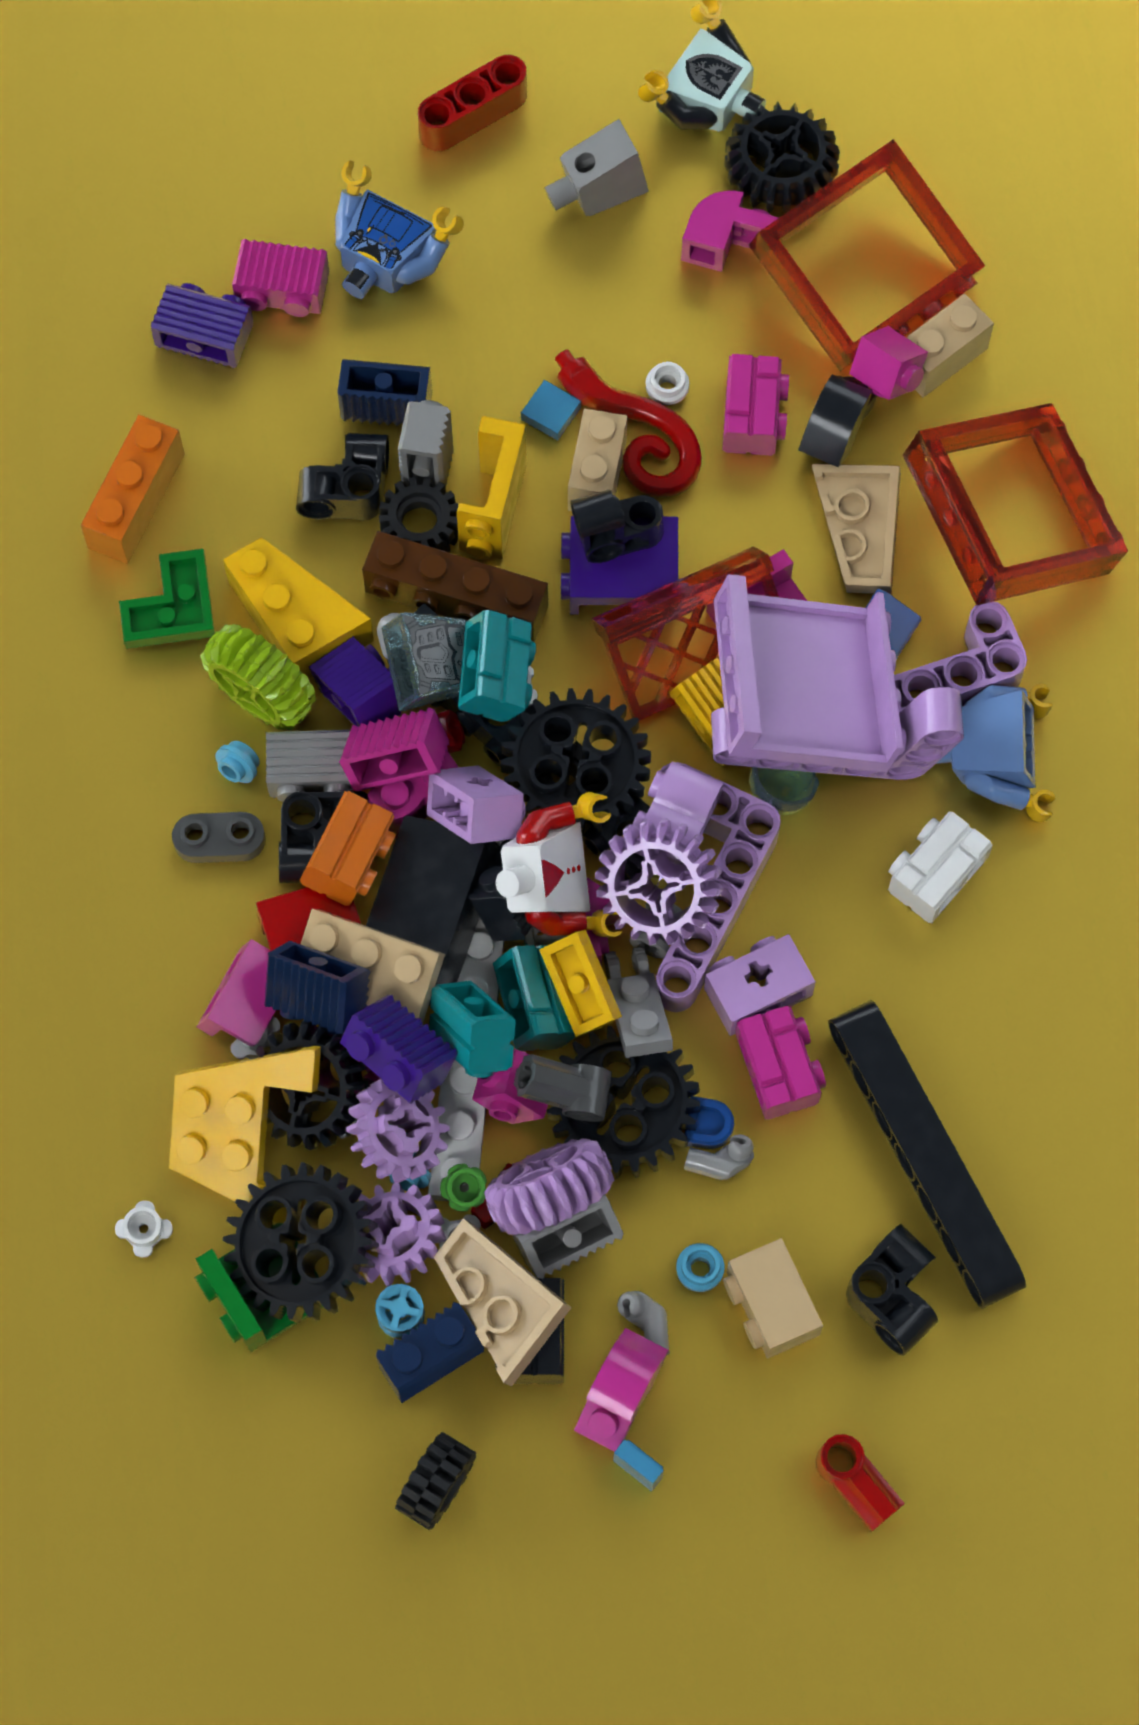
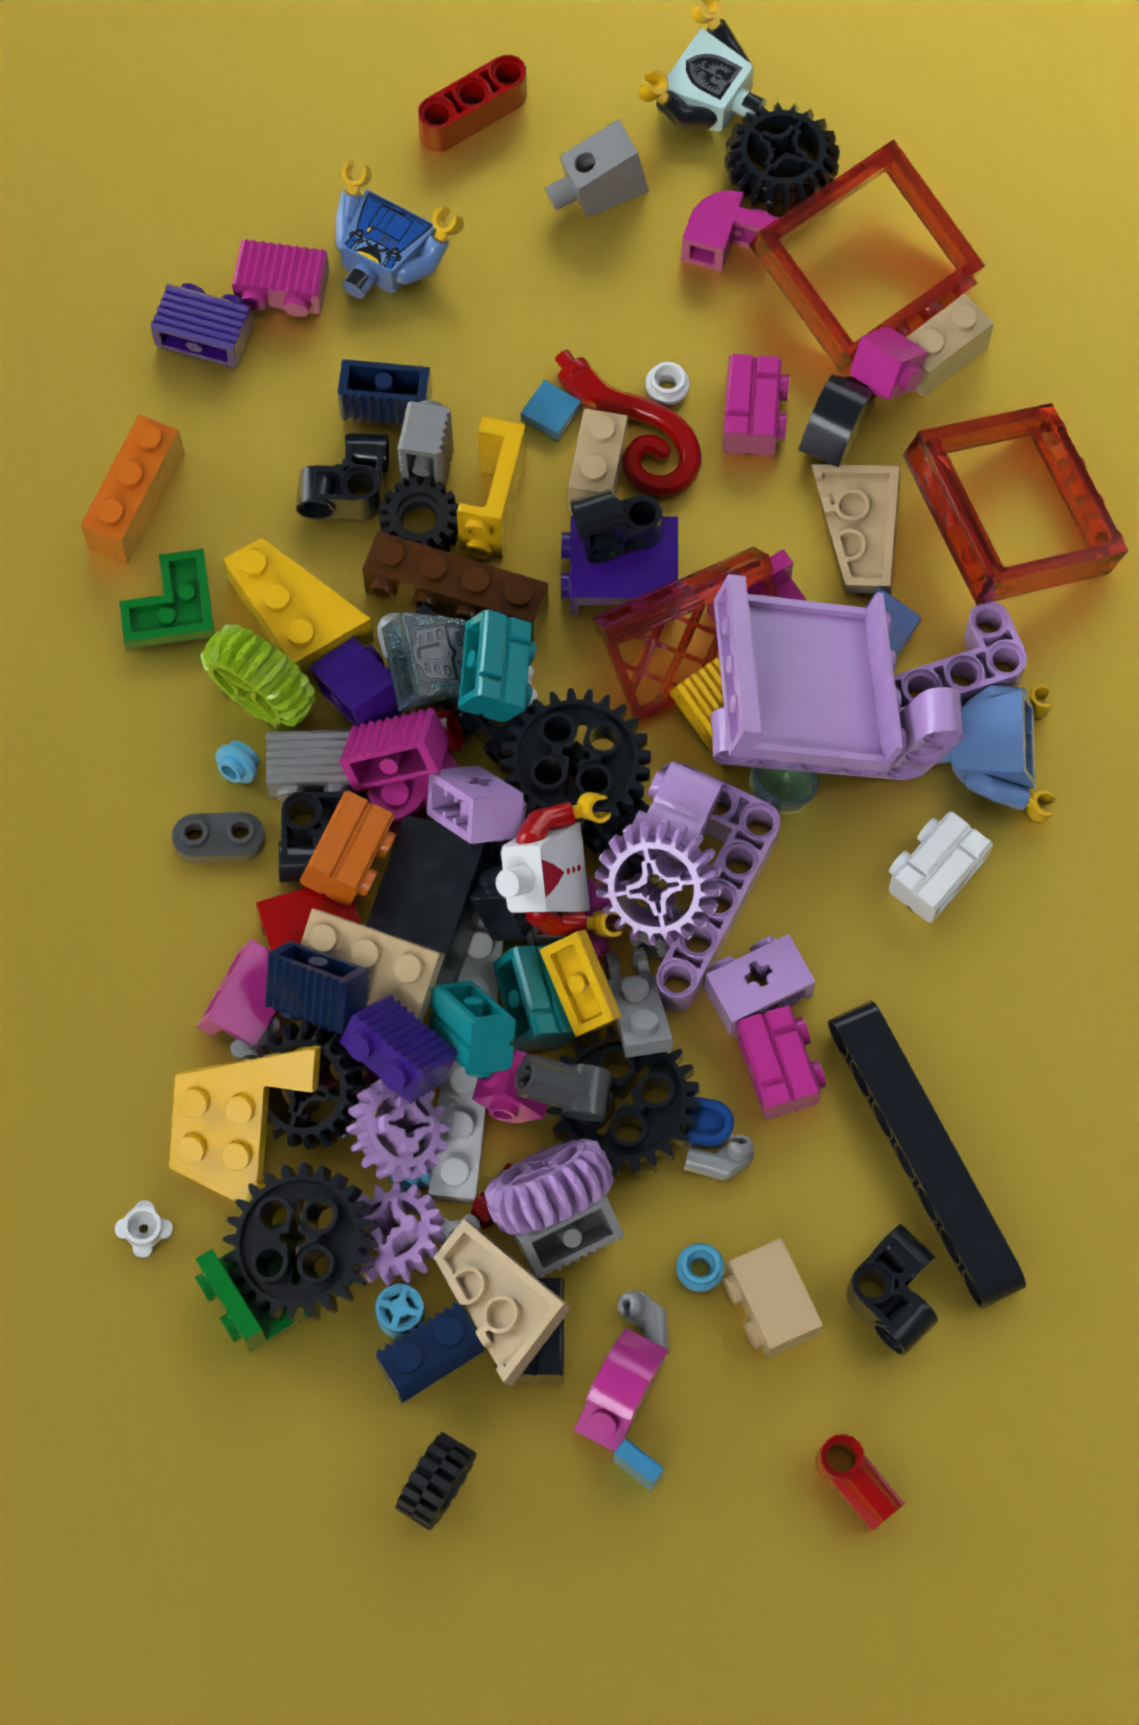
(476, 1187): bright green plate -> none

